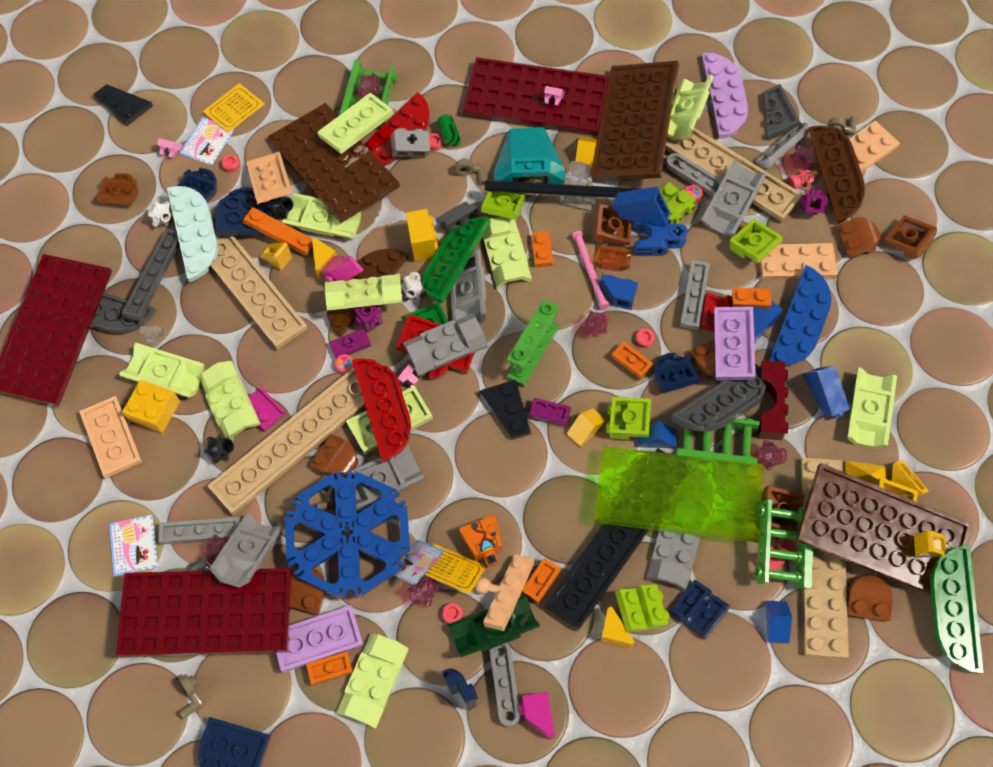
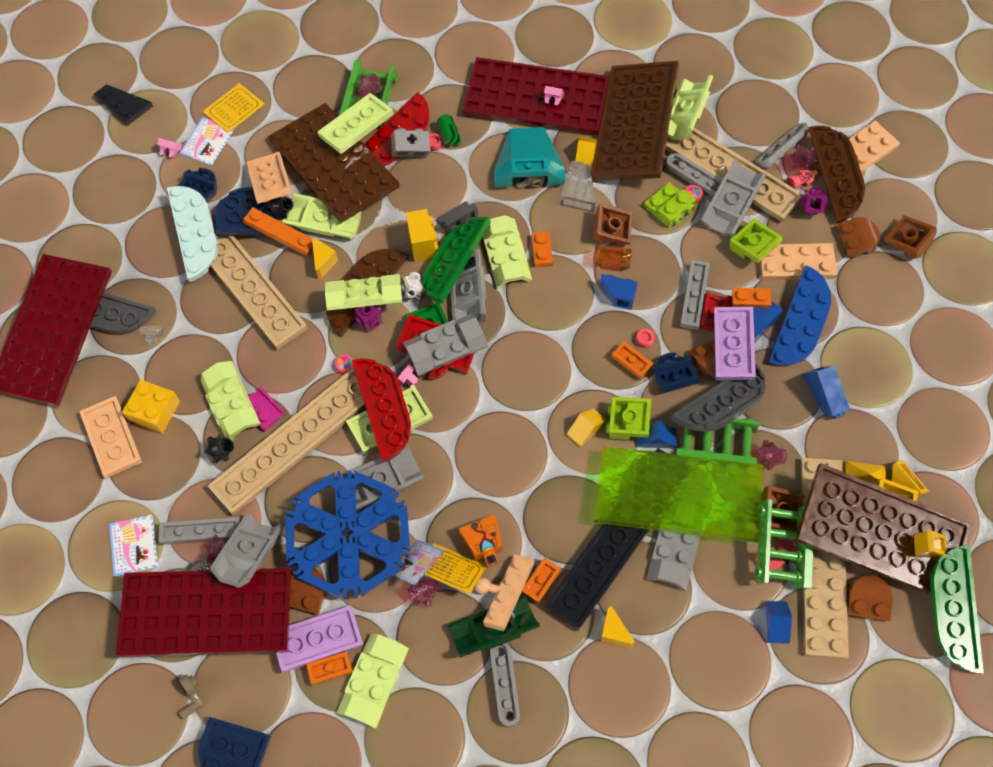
(118, 190): dark orange slope -> none
(152, 276): dark grey plate -> none
(160, 213): white rock -> none
(164, 370): yellowish green piece -> none
(230, 163): coral tile -> none
(277, 255): yellow slope -> none
(329, 492): dark tan plate -> none
(335, 456): dark orange slope -> none
(341, 268): dark pink slope -> none
(350, 343): magenta plate -> none
(452, 612): coral tile -> none
(457, 683): dark blue slope -> none
(466, 167): dark tan plate -> none
(503, 204): lime plate -> none
(509, 408): black wing -> none
(533, 342): bright green fence -> none
(538, 713): dark pink slope -> none
(549, 412): magenta plate -> none
(554, 189): black axle -> none
(595, 323): clear pink rock -> none
(603, 304): bright pink bar -> none
(642, 206): blue slope -> none
(642, 608): lime plate -> none
(660, 238): blue piece -> none
(700, 609): dark blue slope -> none
(725, 94): lavender plate -> none
(773, 422): dark red arch -> none
(779, 112): dark grey wing -> none
(840, 125): dark tan plate -> none
(871, 410): yellowish green piece -> none

